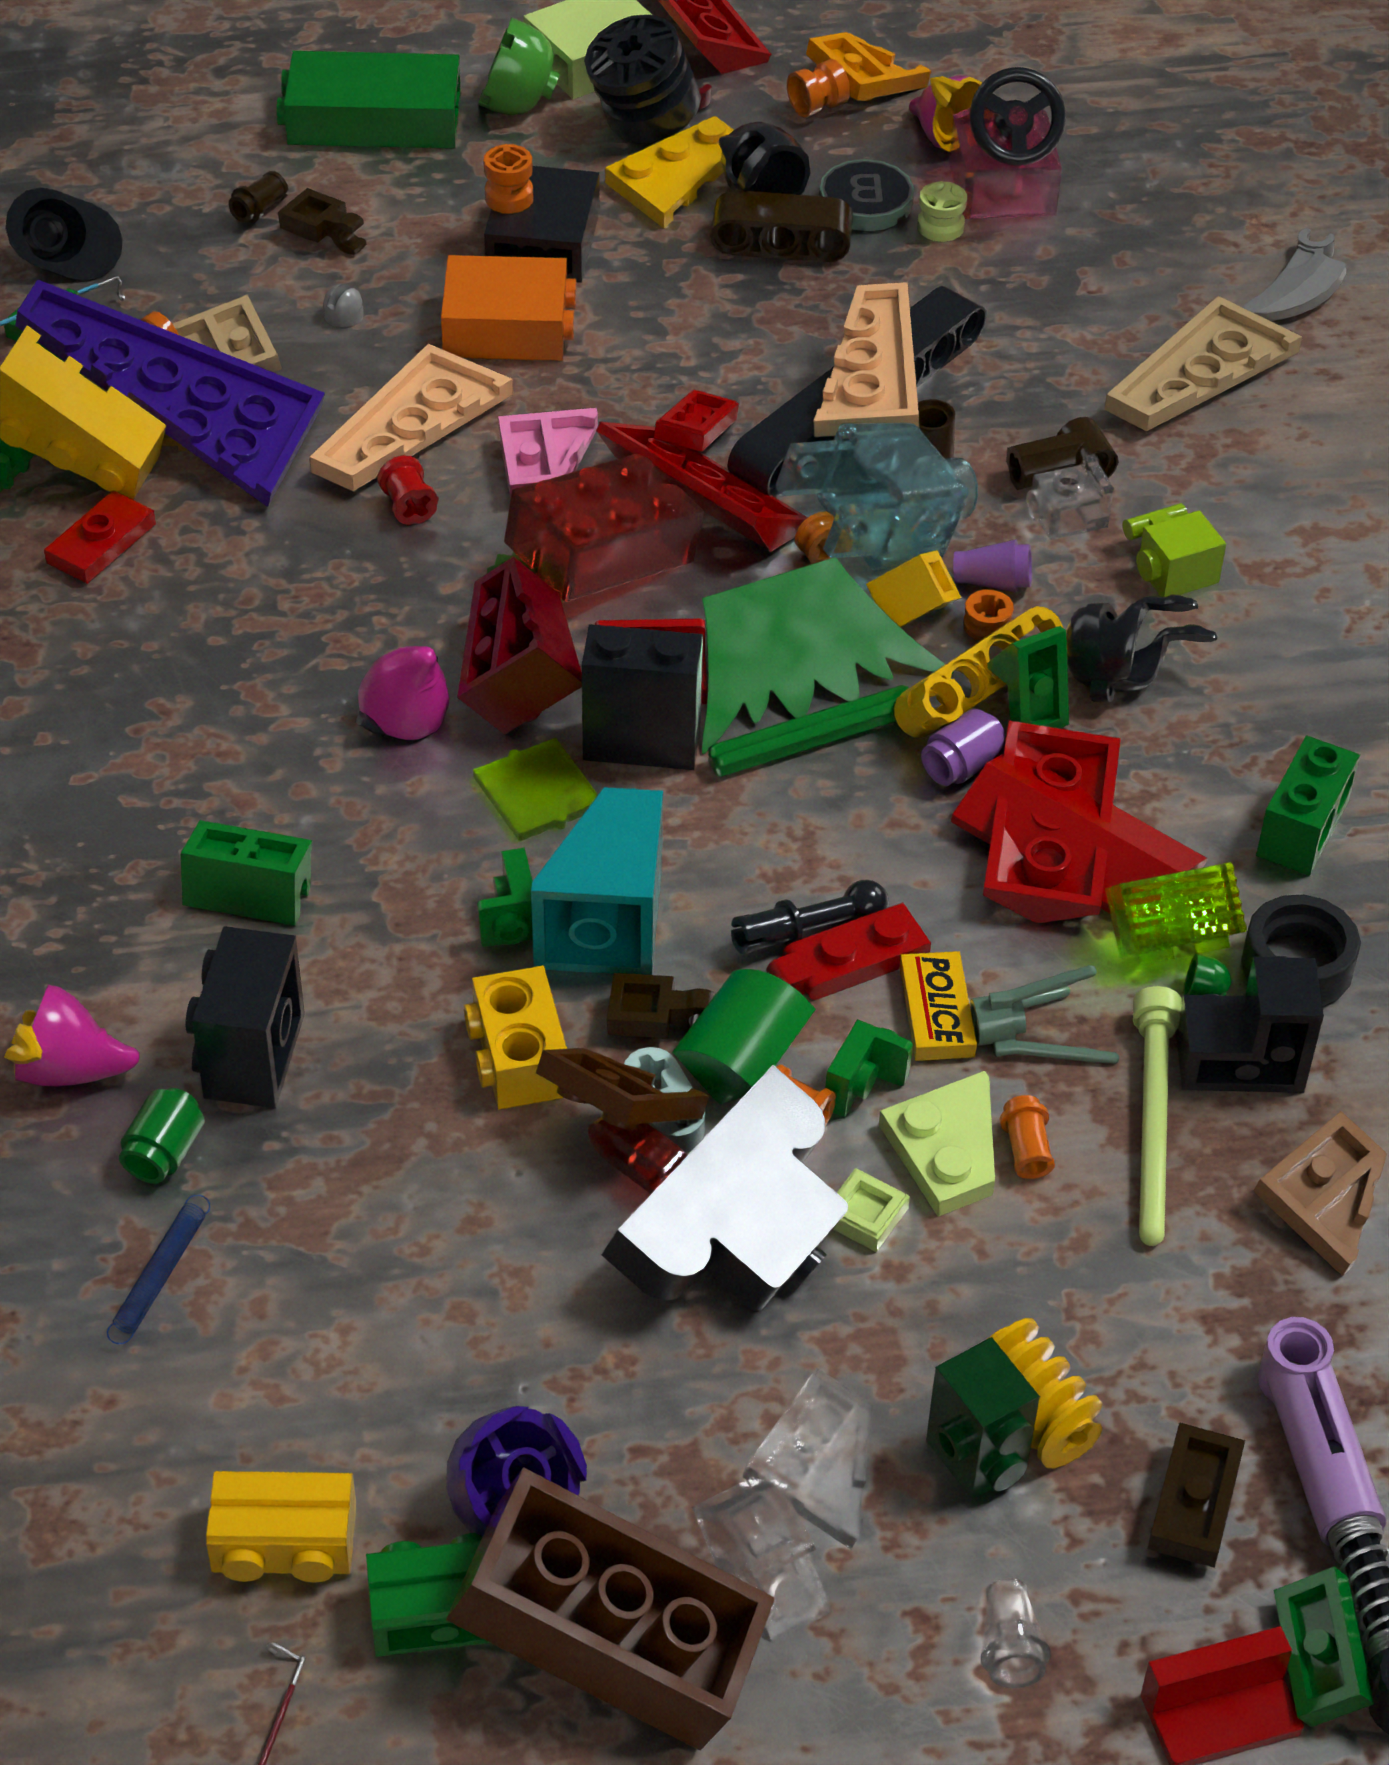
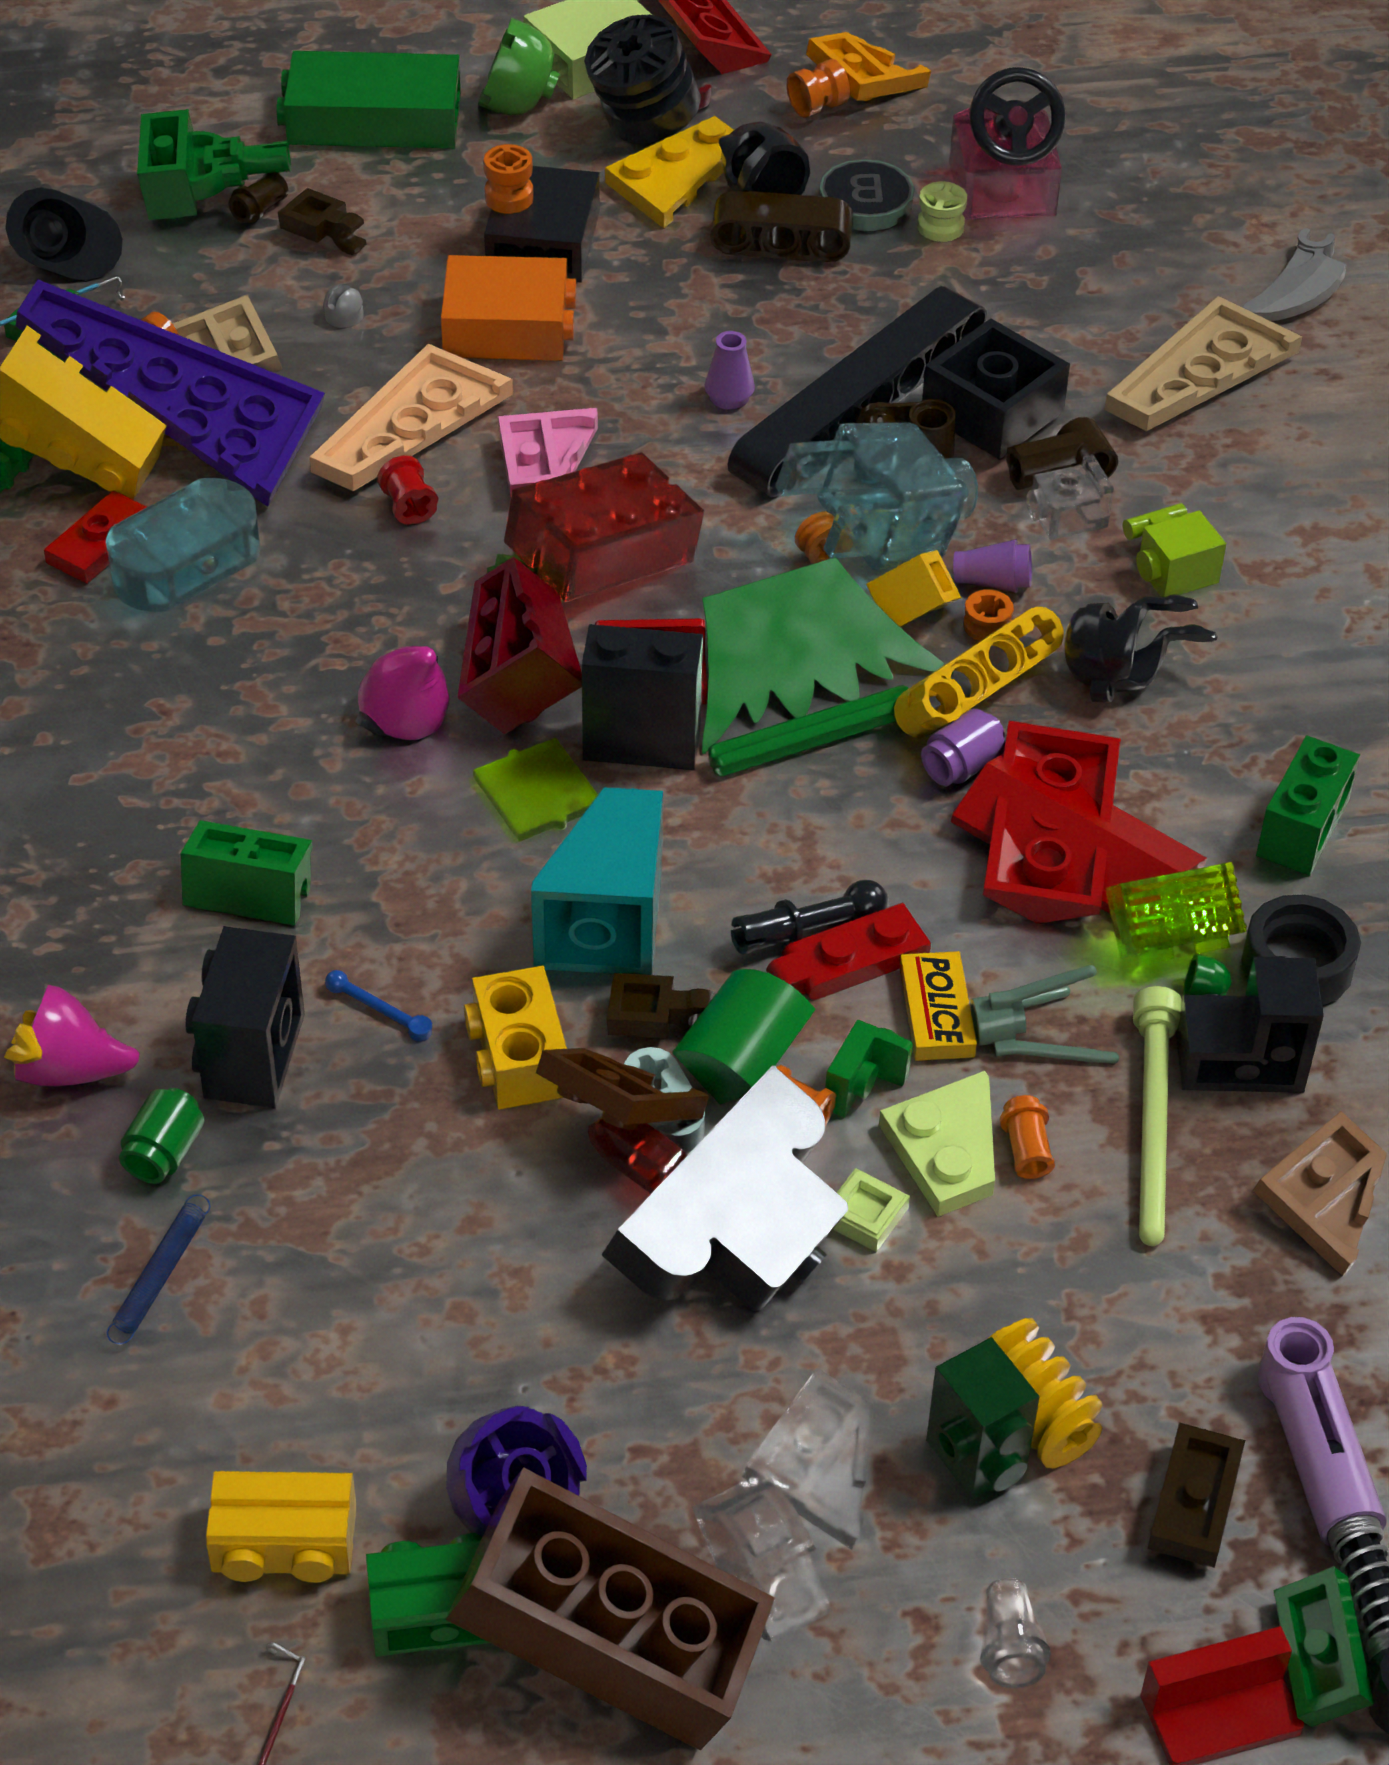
(183, 544): none -> clear light blue brick
(192, 165): none -> green brick
(418, 1026): none -> blue hinge
(509, 915): green bracket -> none
(696, 420): red plate -> none
(709, 485): red slope -> none
(730, 373): none -> medium lavender cone
(873, 364): light nougat wing -> none
(939, 104): yellow hat -> none
(998, 386): none -> black brick
(1036, 678): green slope -> none

